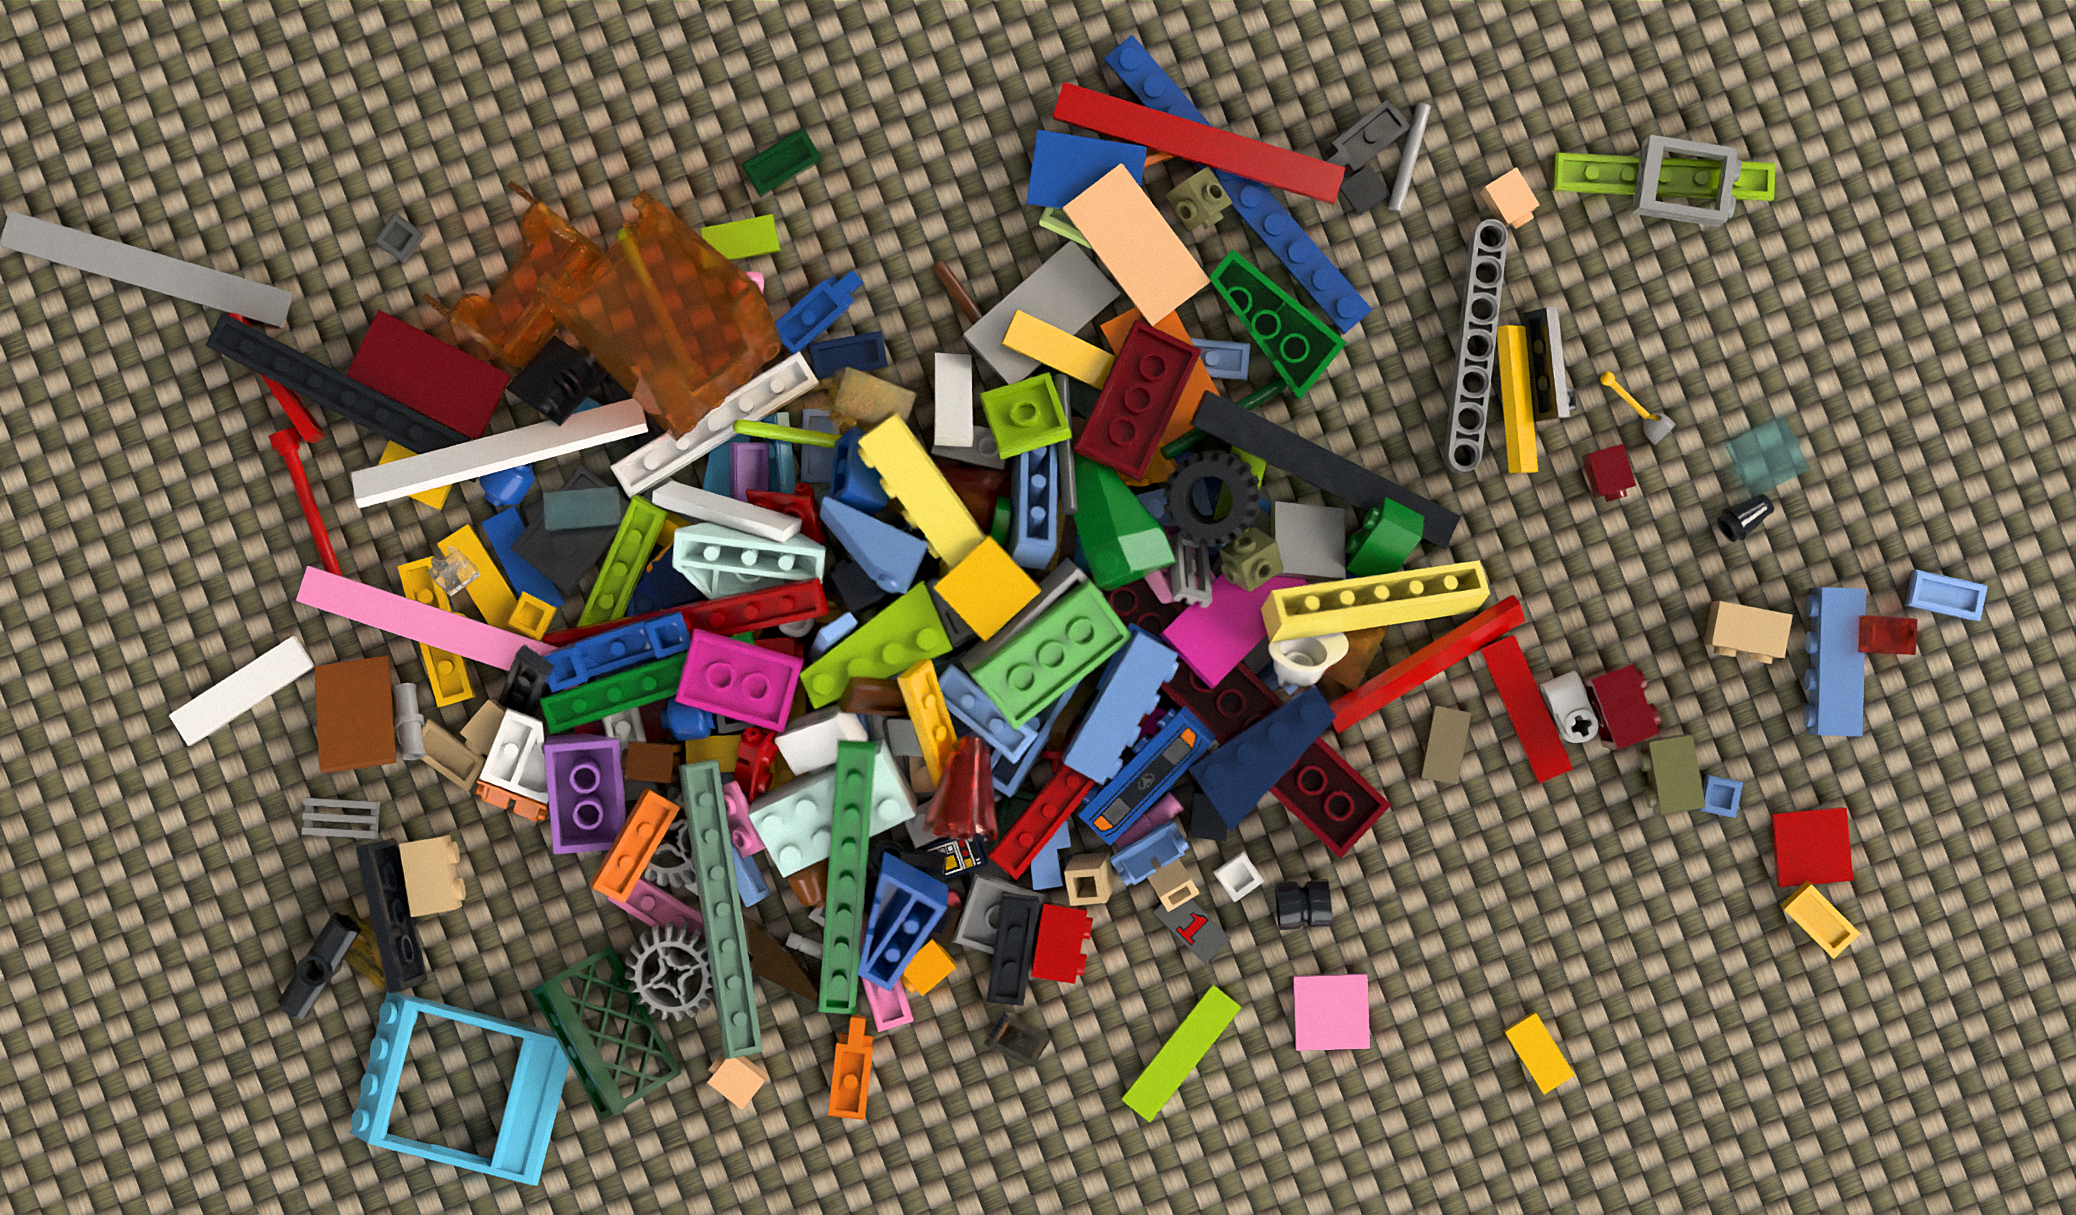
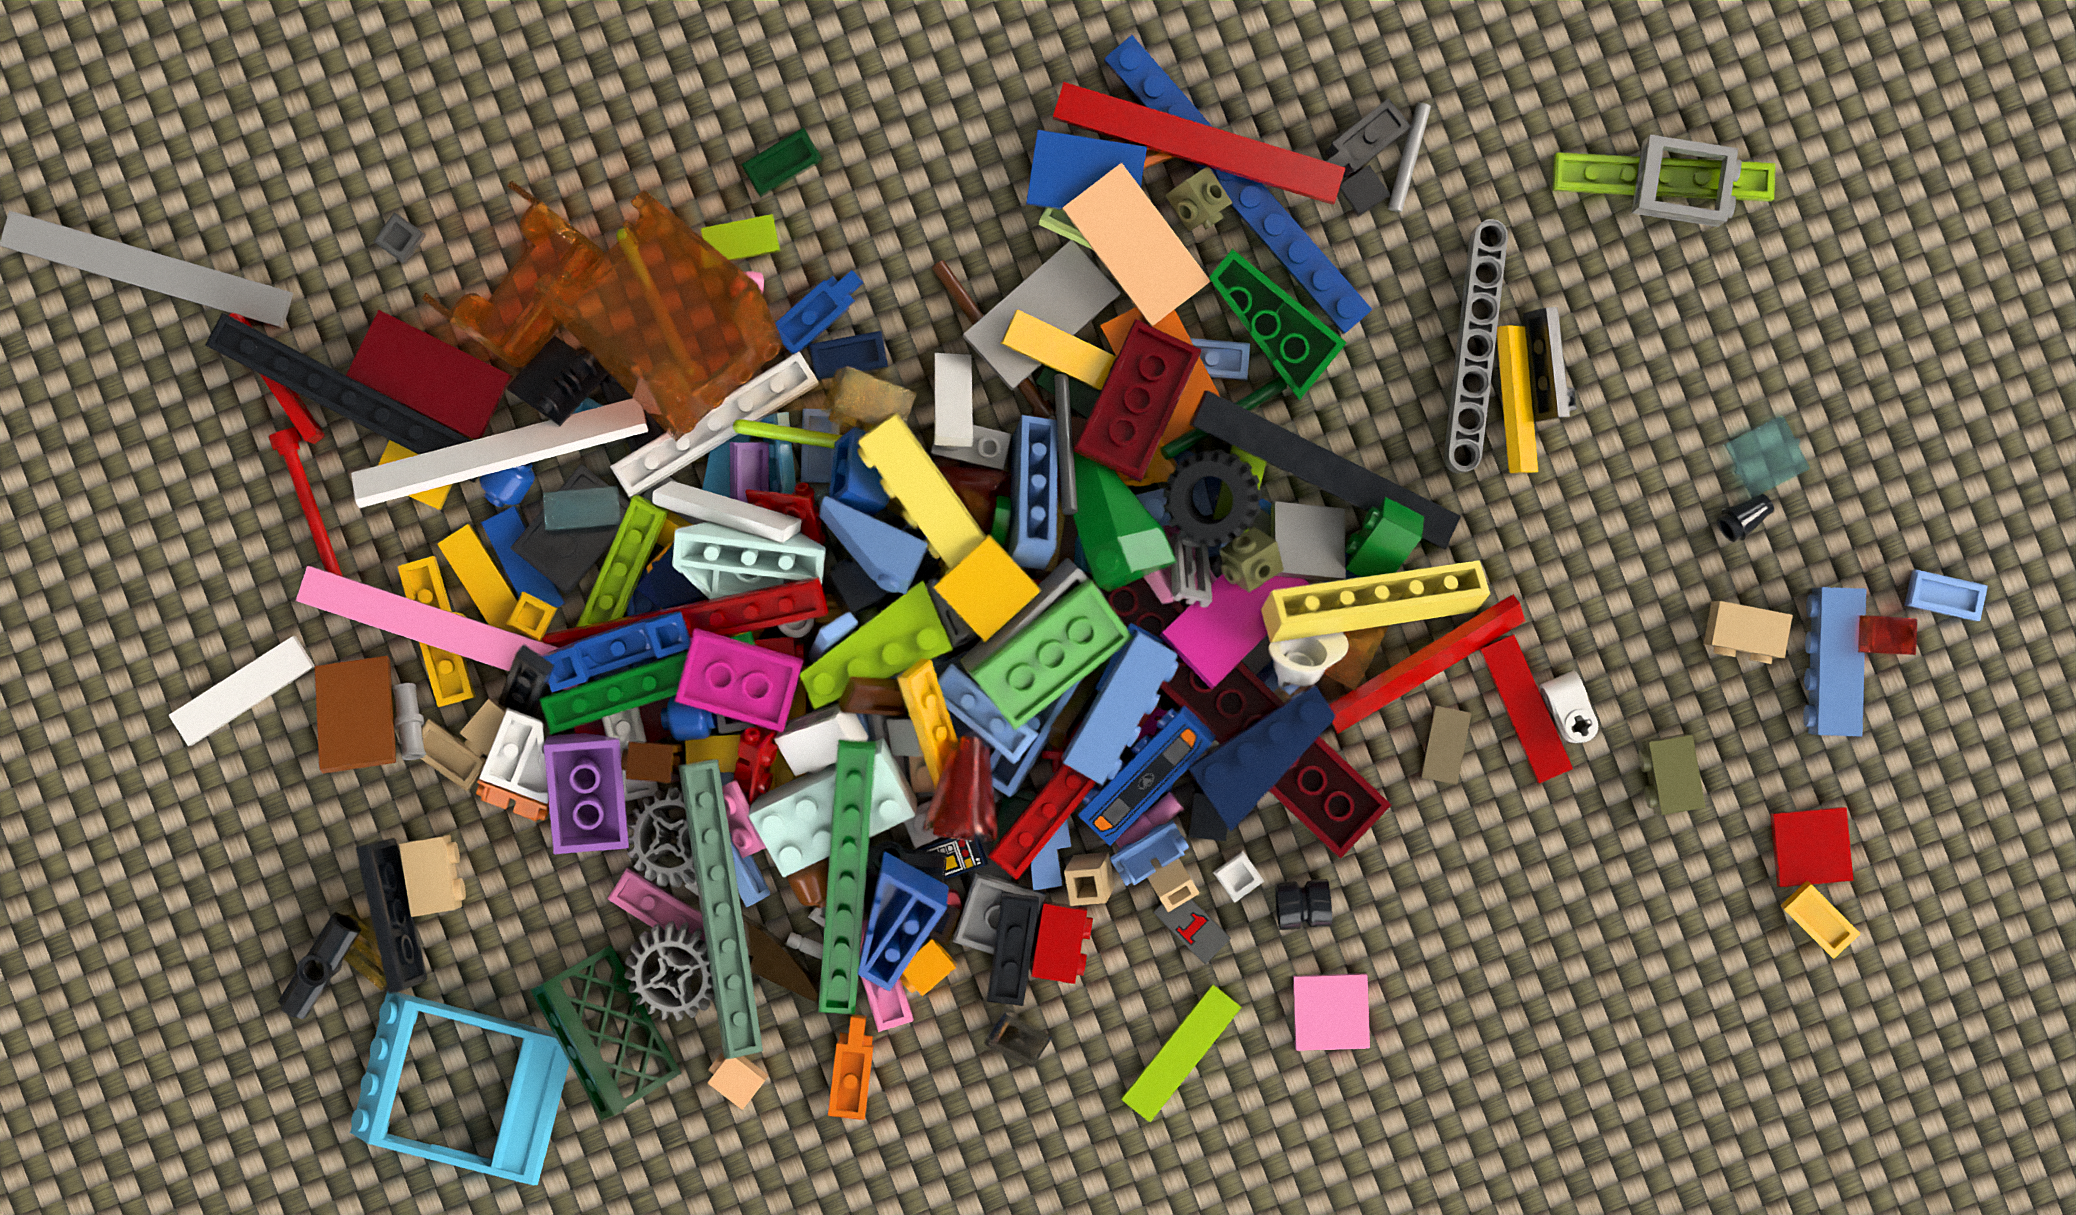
(309, 816): light grey tile -> none
(453, 571): clear tile -> none
(634, 845): orange plate -> none
(1025, 415): lime tile -> none
(1510, 199): light nougat brick -> none
(1539, 1052): yellow tile -> none
(1609, 472): dark red brick -> none
(1621, 706): dark red brick -> none
(1654, 425): hinge -> none
(1721, 795): medium blue tile -> none

